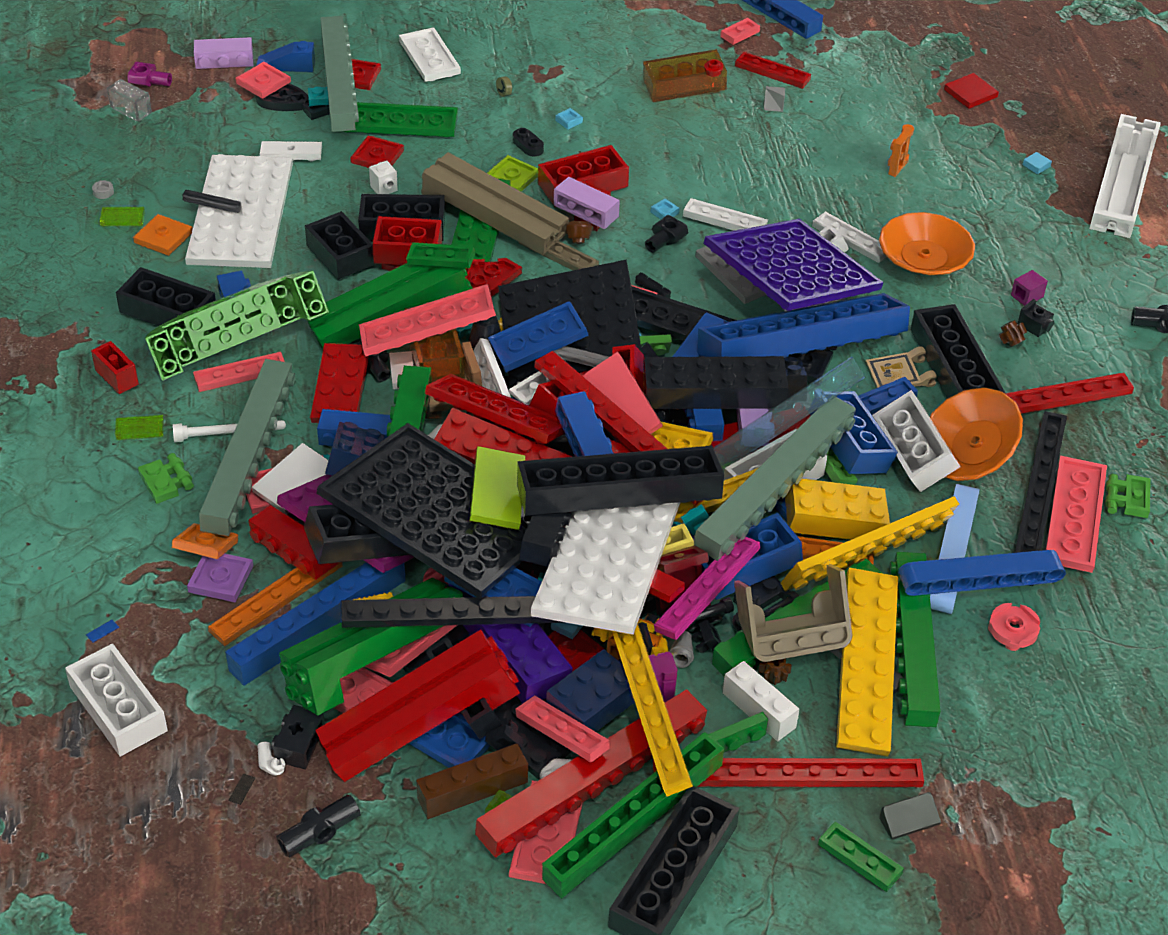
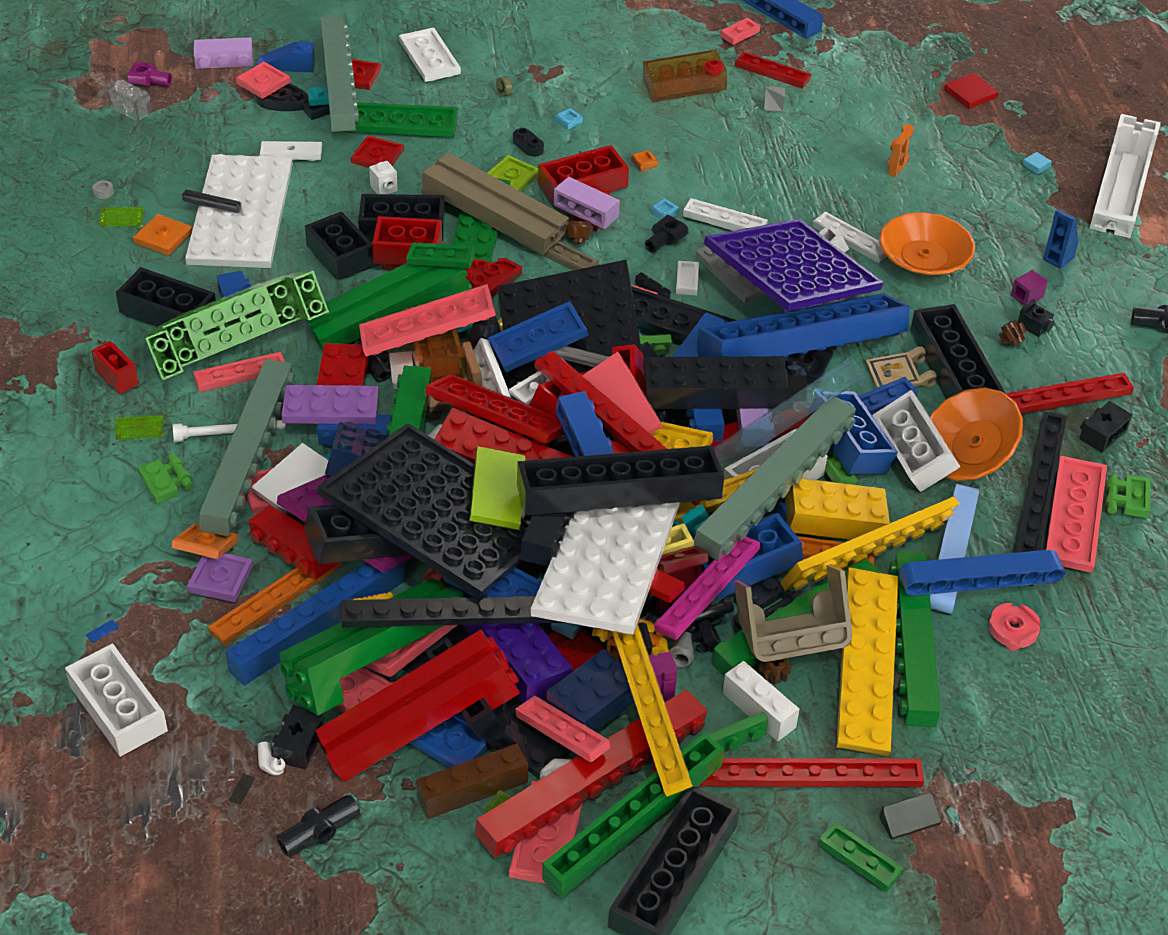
(330, 404): none -> medium lavender plate
(644, 160): none -> orange tile
(687, 278): none -> white tile
(1062, 240): none -> blue slope
(1105, 426): none -> black brick

